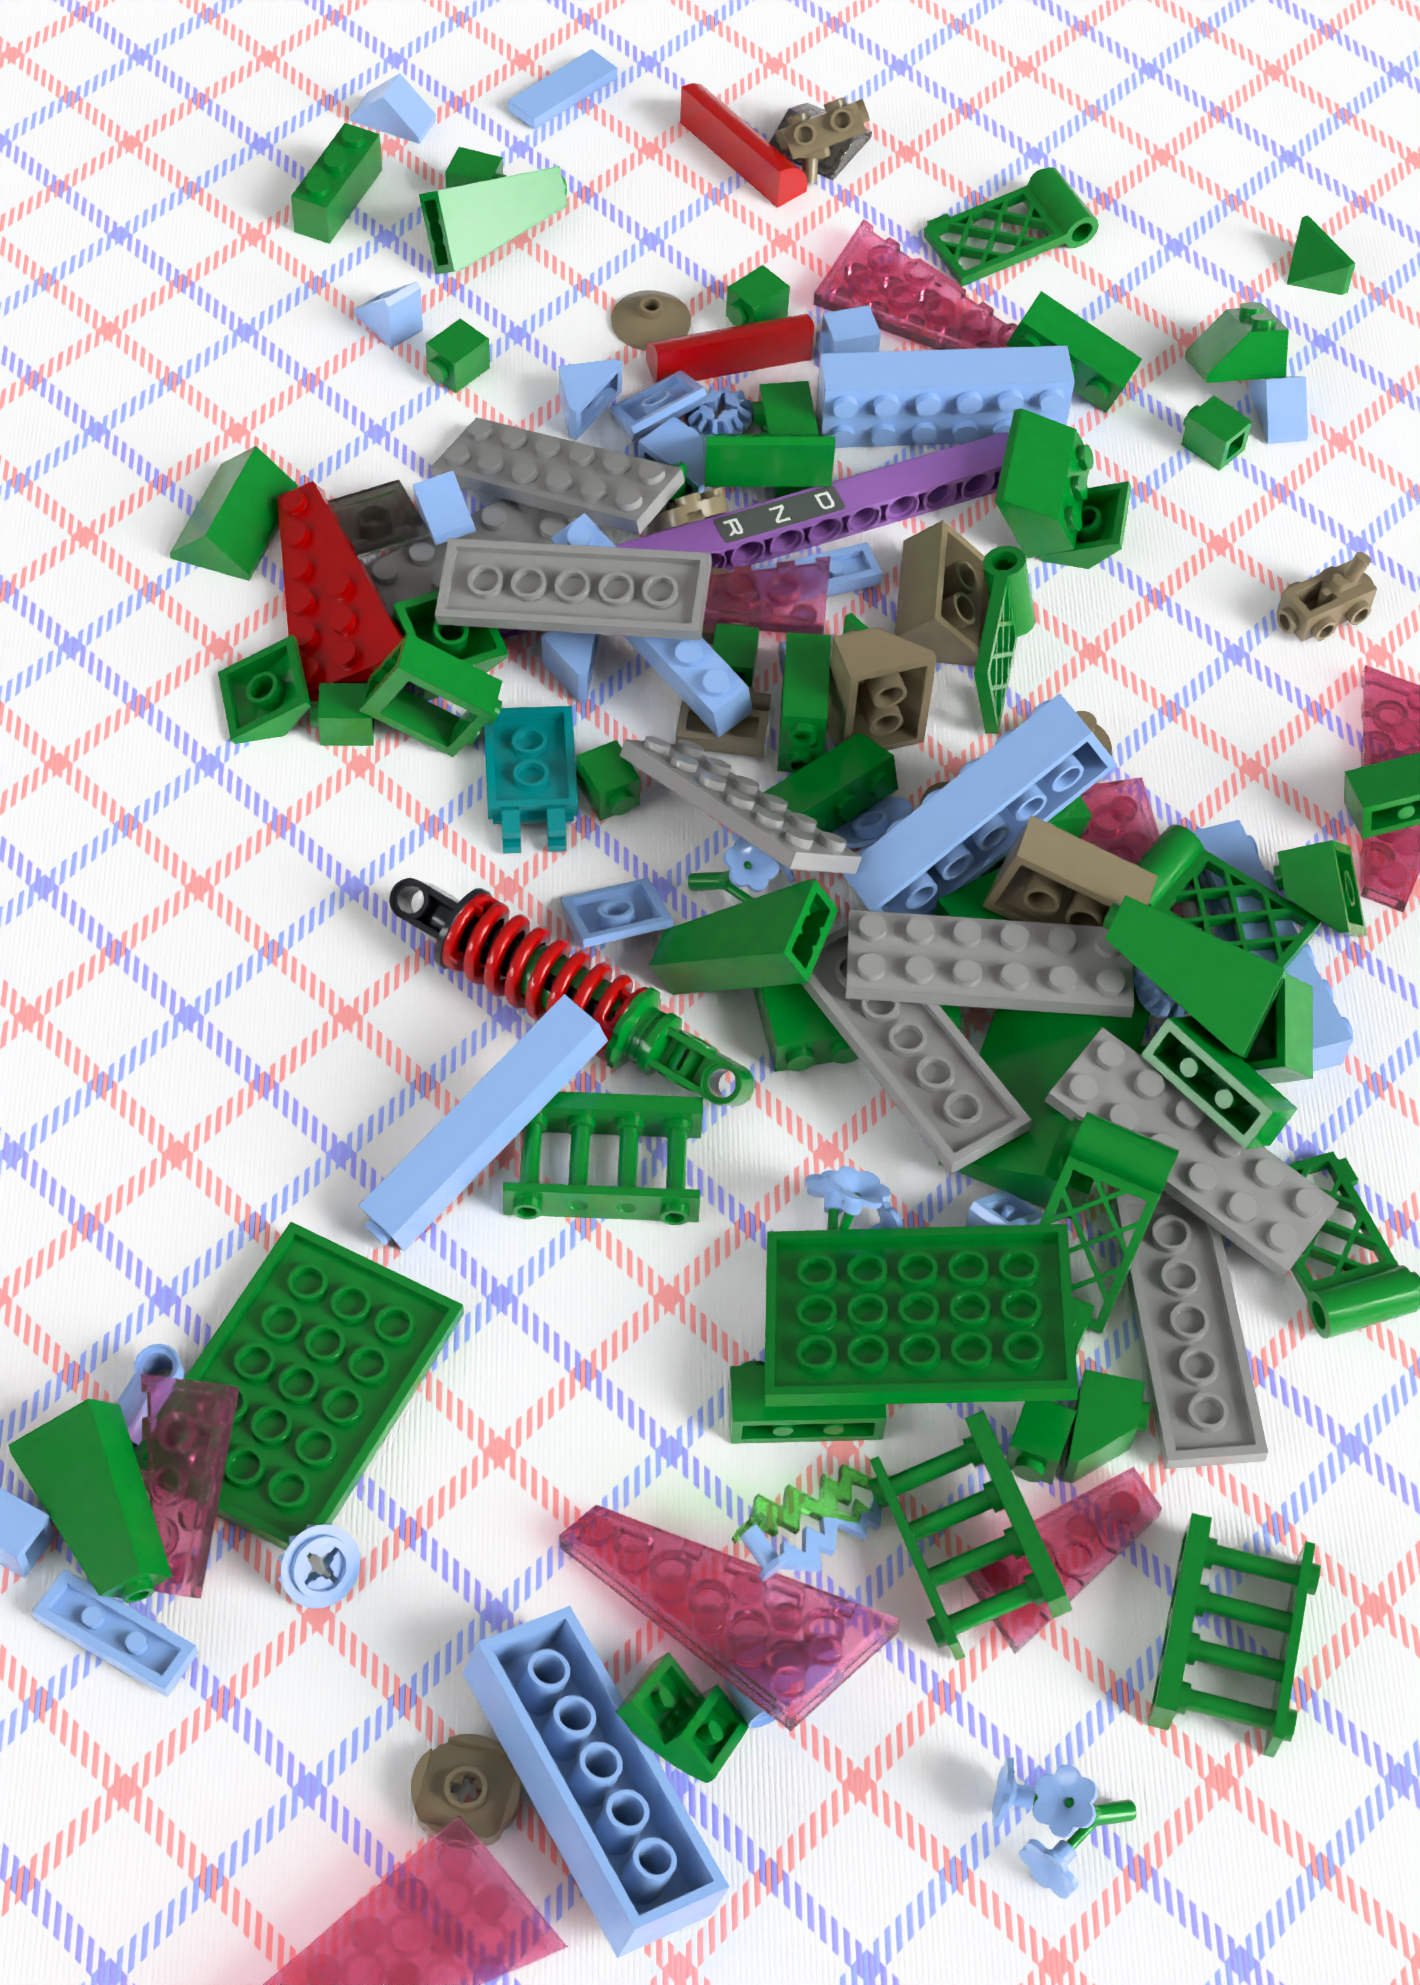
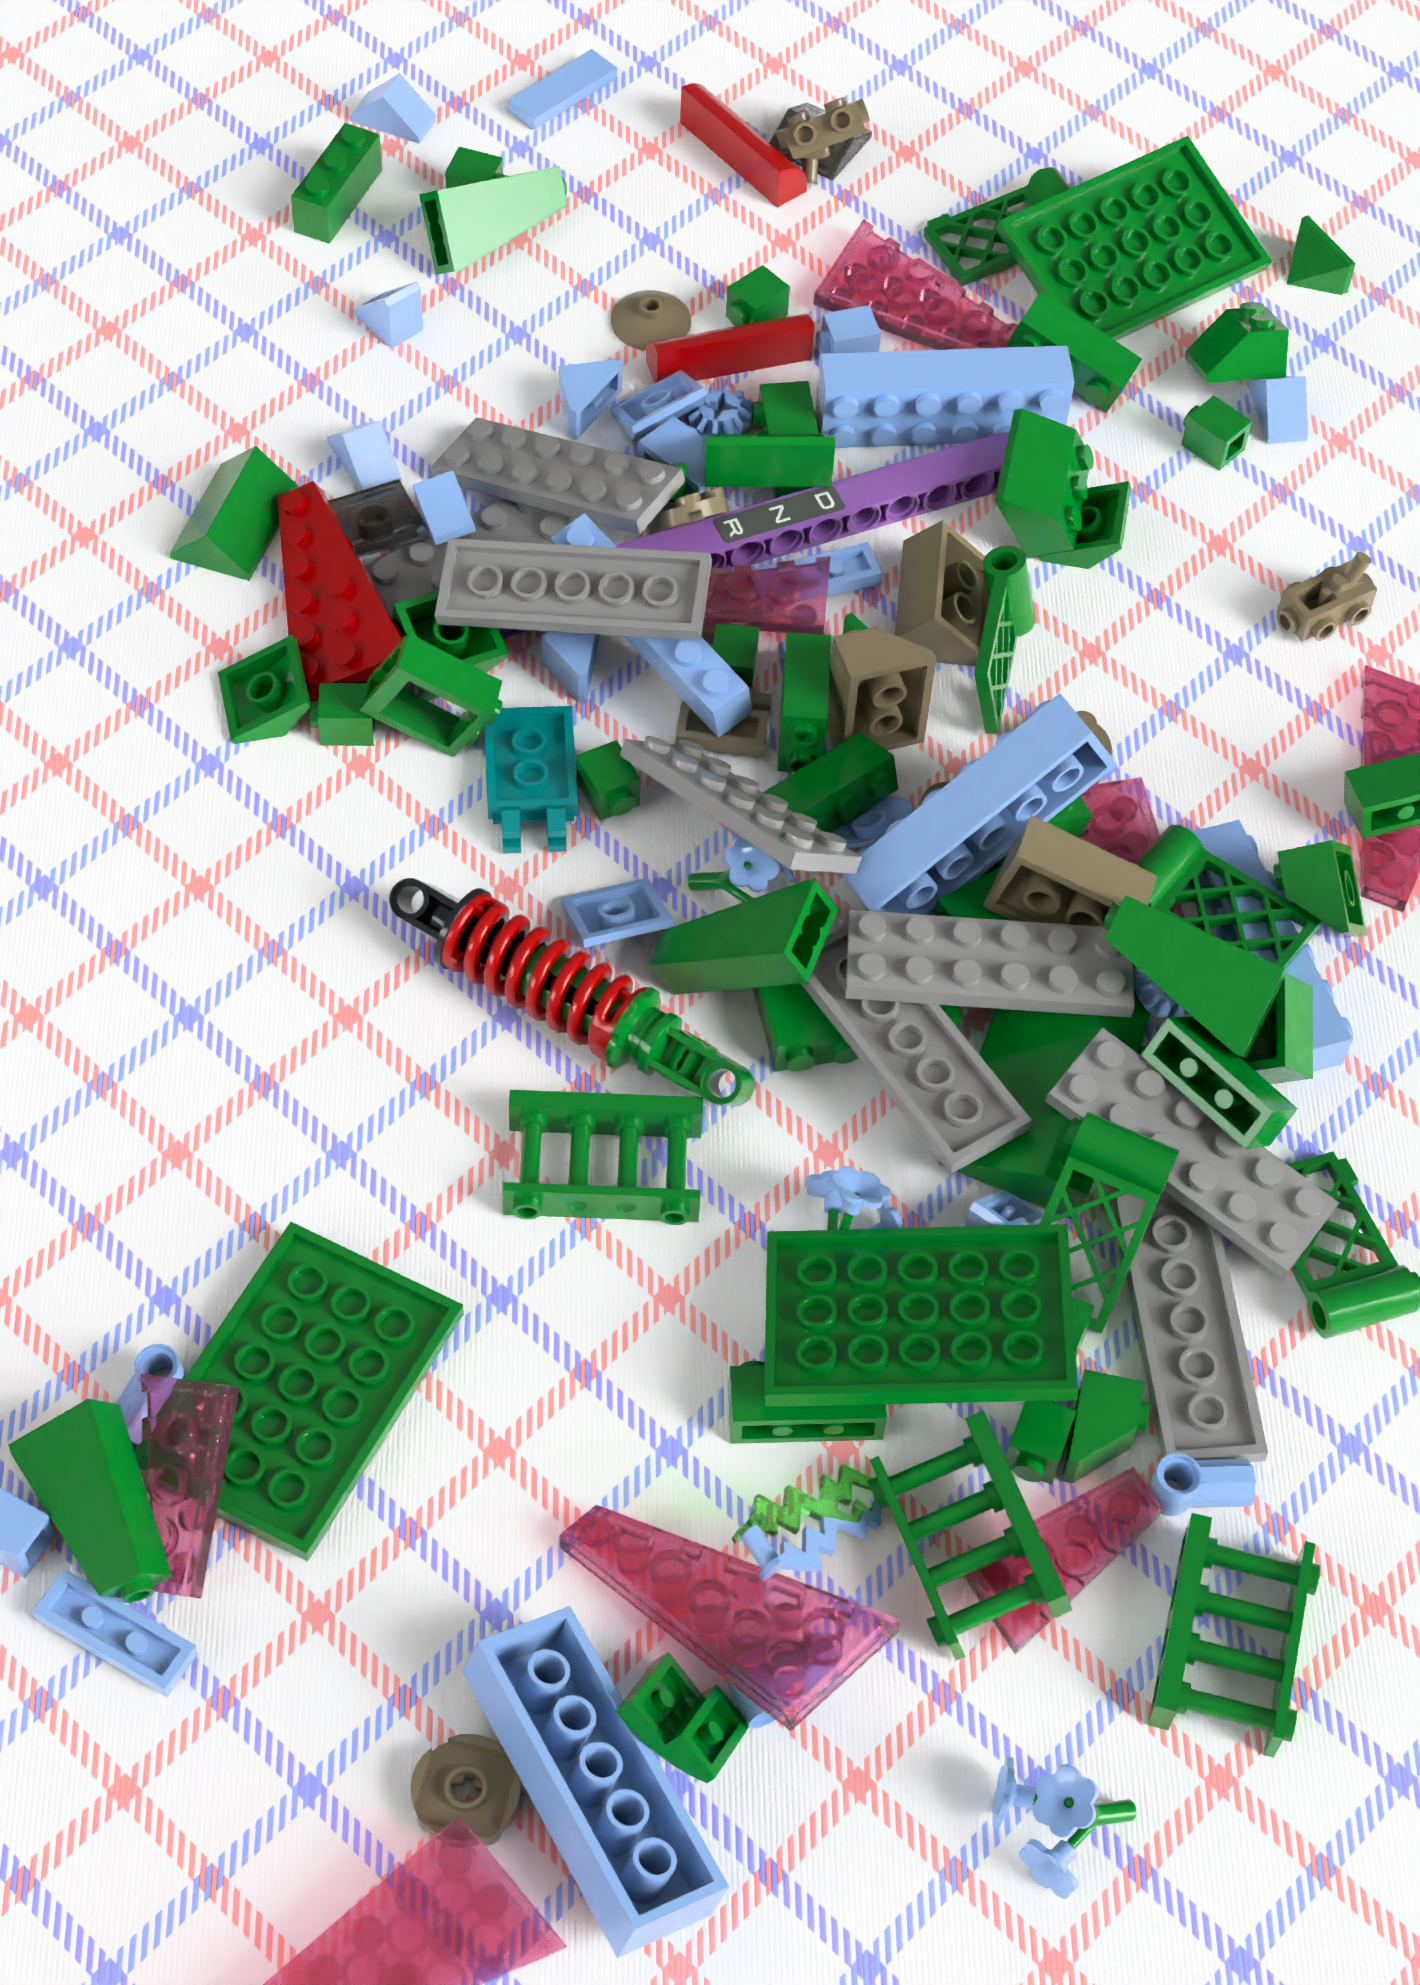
(341, 1562): light blue gear -> none
(365, 454): none -> light blue slope
(457, 355): green brick -> none
(482, 1124): light blue brick -> none
(1136, 241): none -> green plate
(1204, 1483): none -> light blue piece

